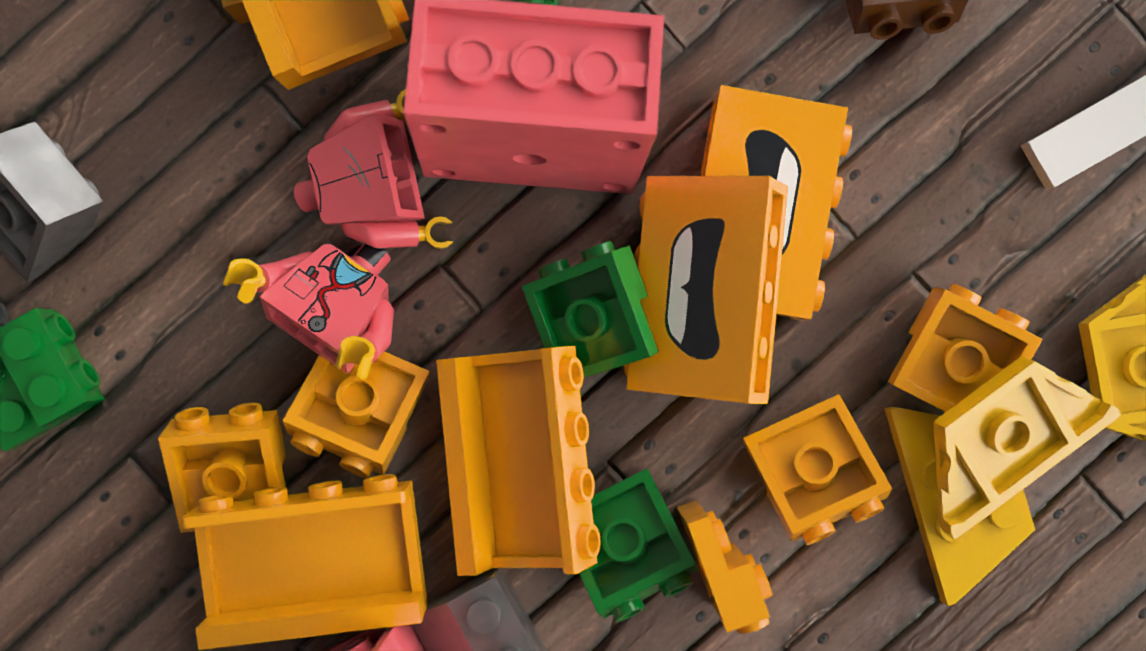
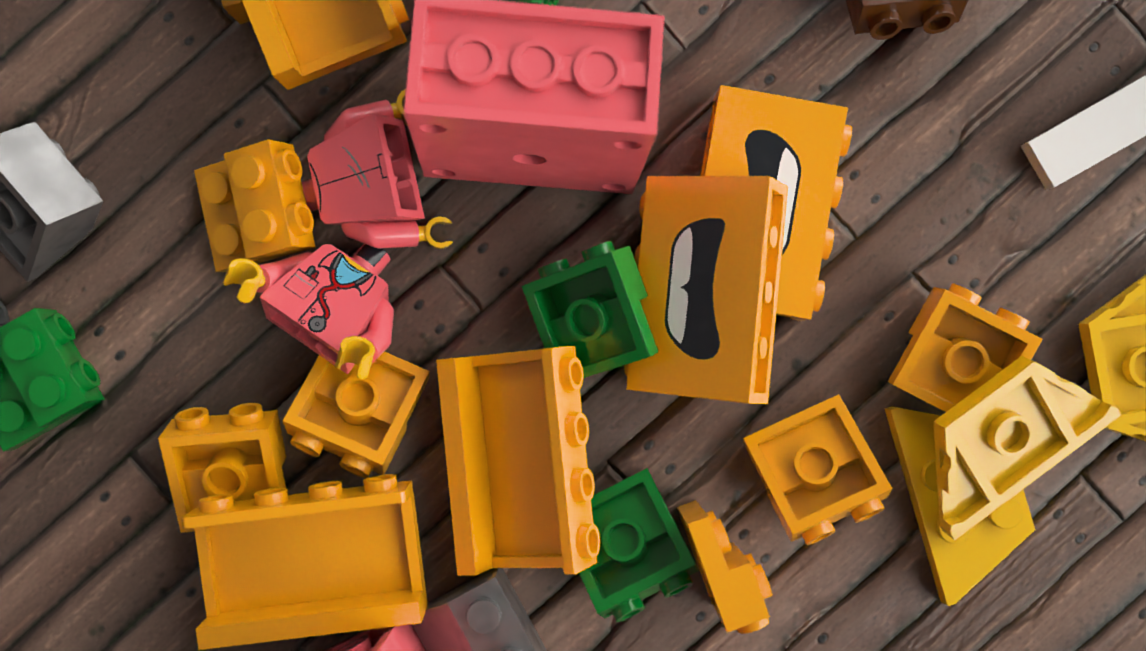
(255, 204): none -> light orange plate

